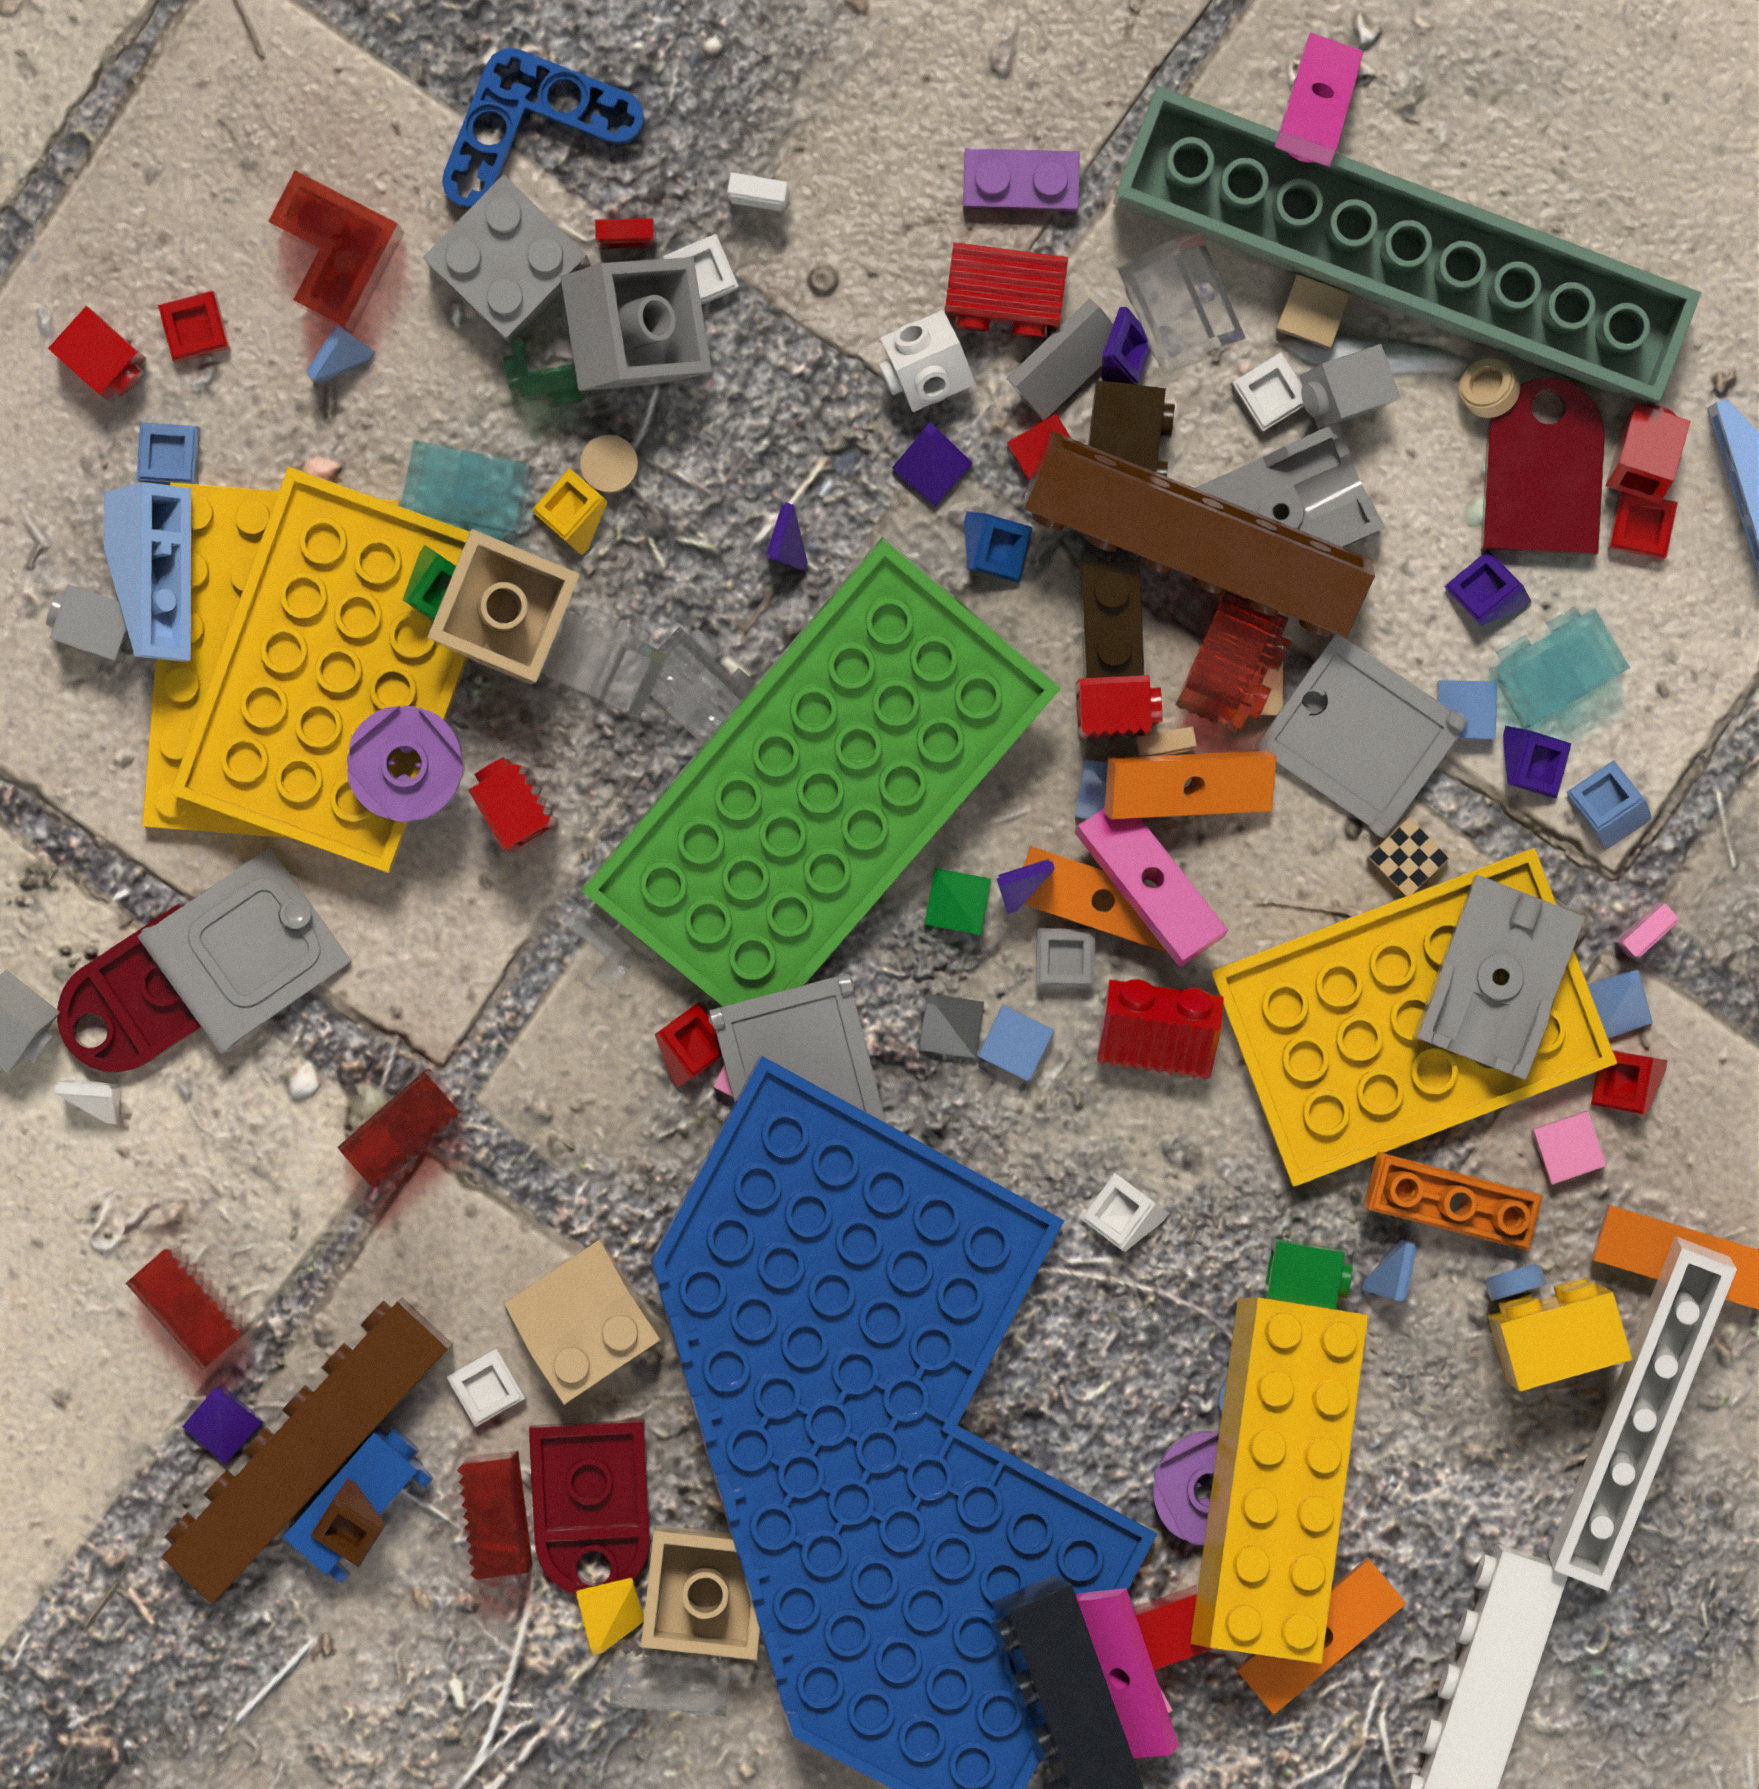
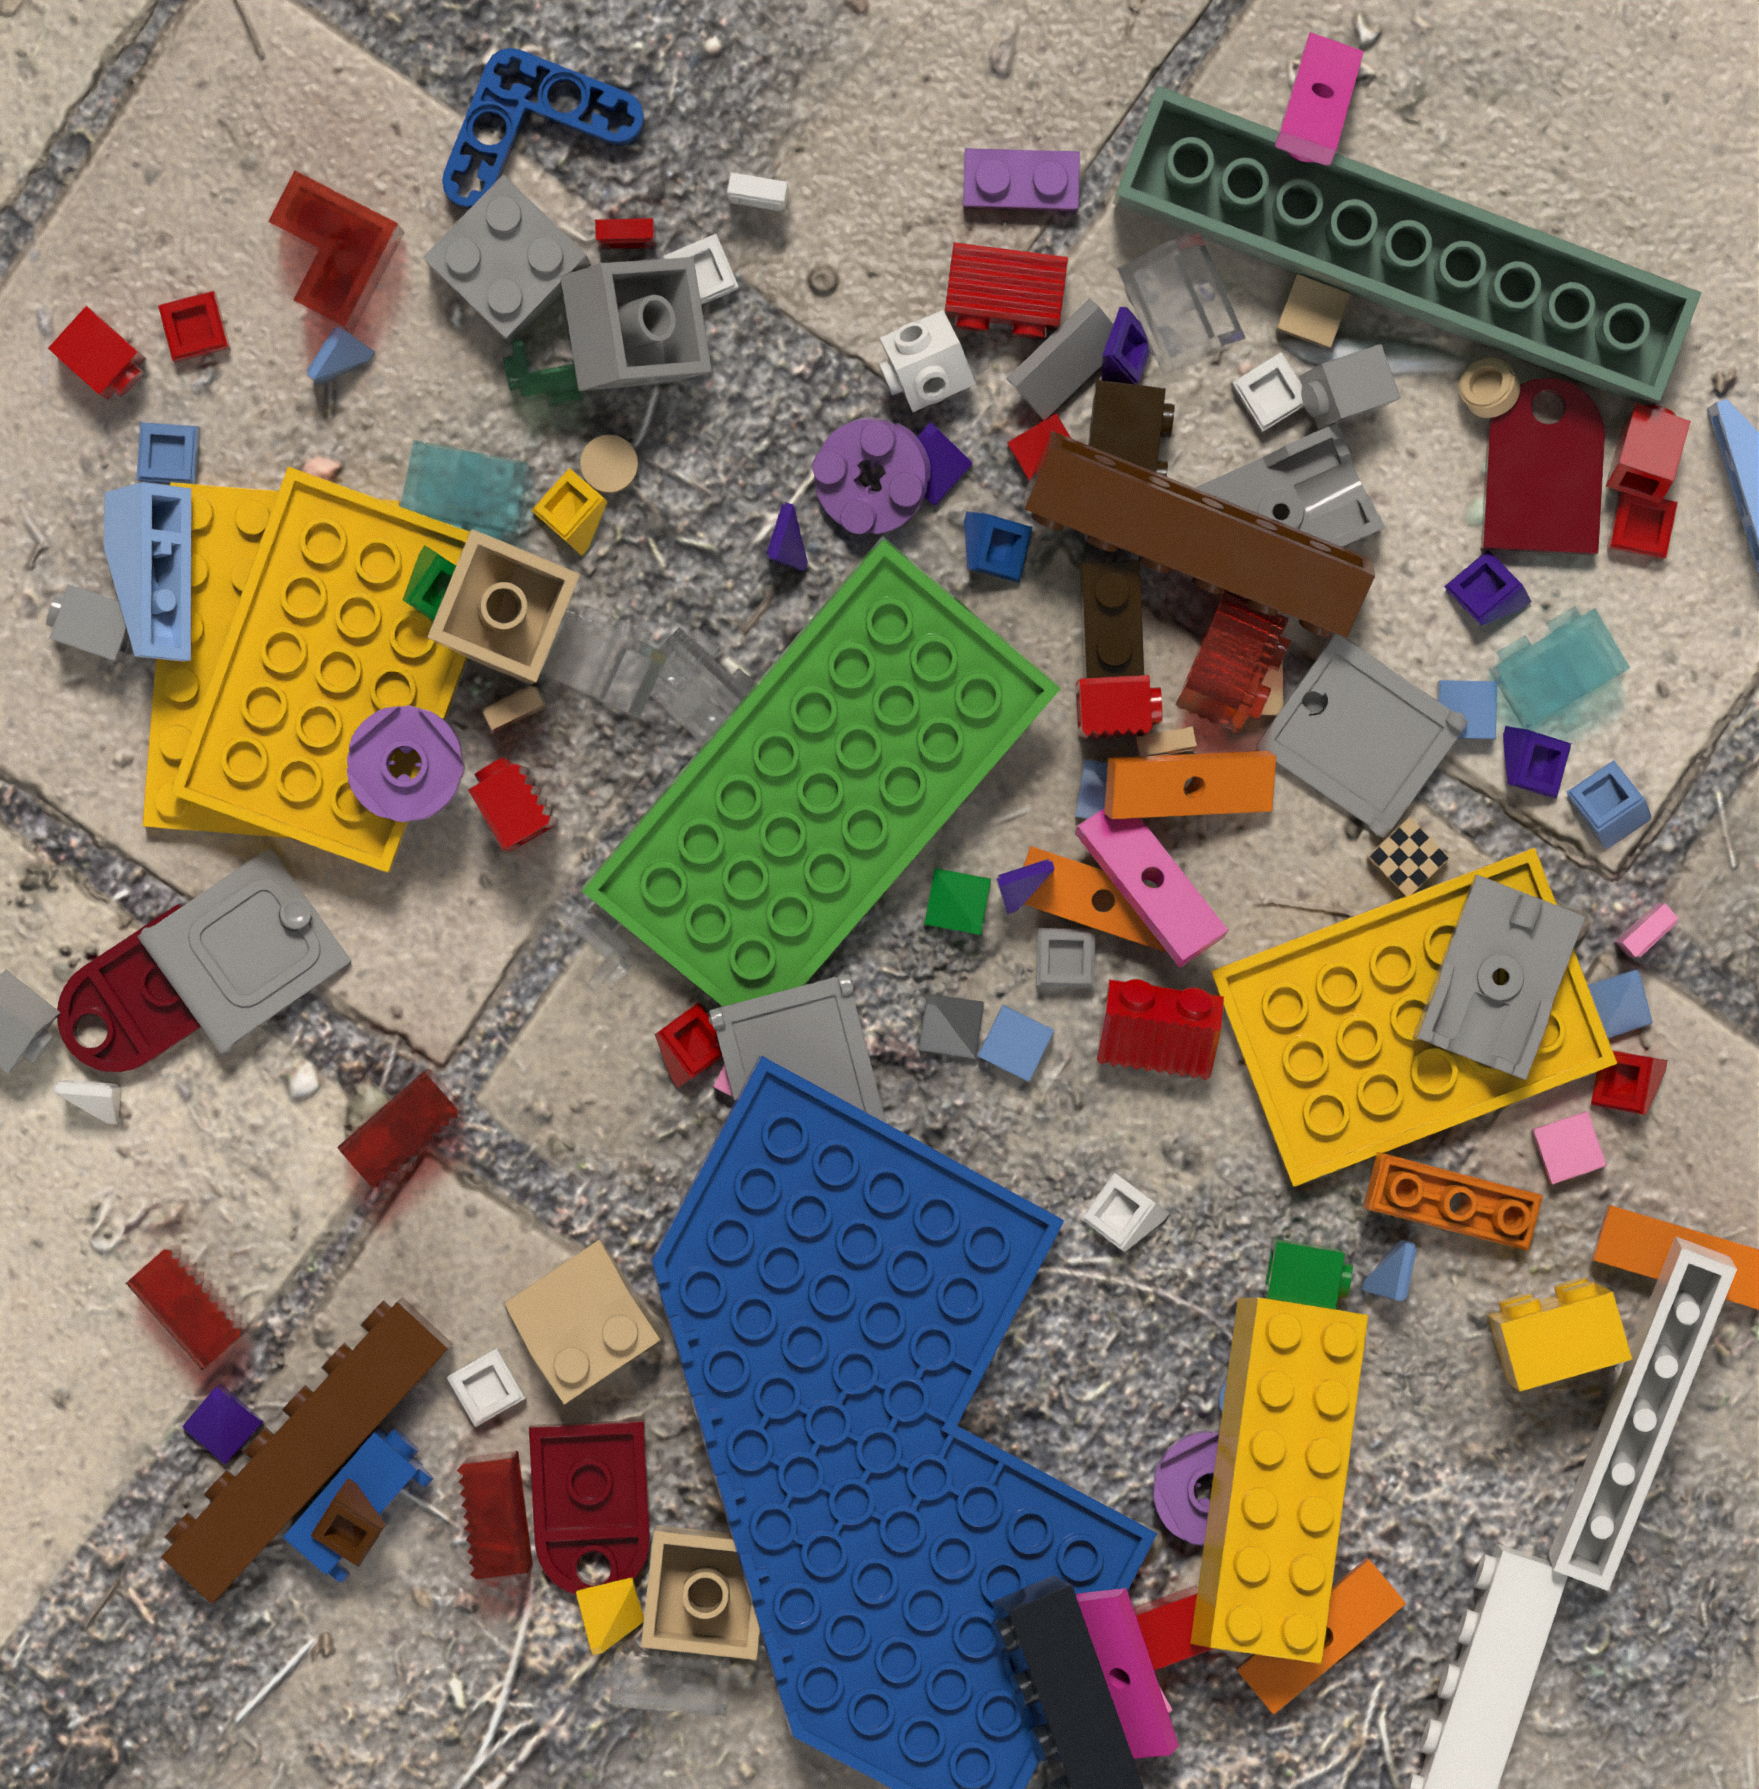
(514, 708): none -> tan tile
(903, 485): none -> medium lavender plate
(1515, 1281): medium blue tile -> none

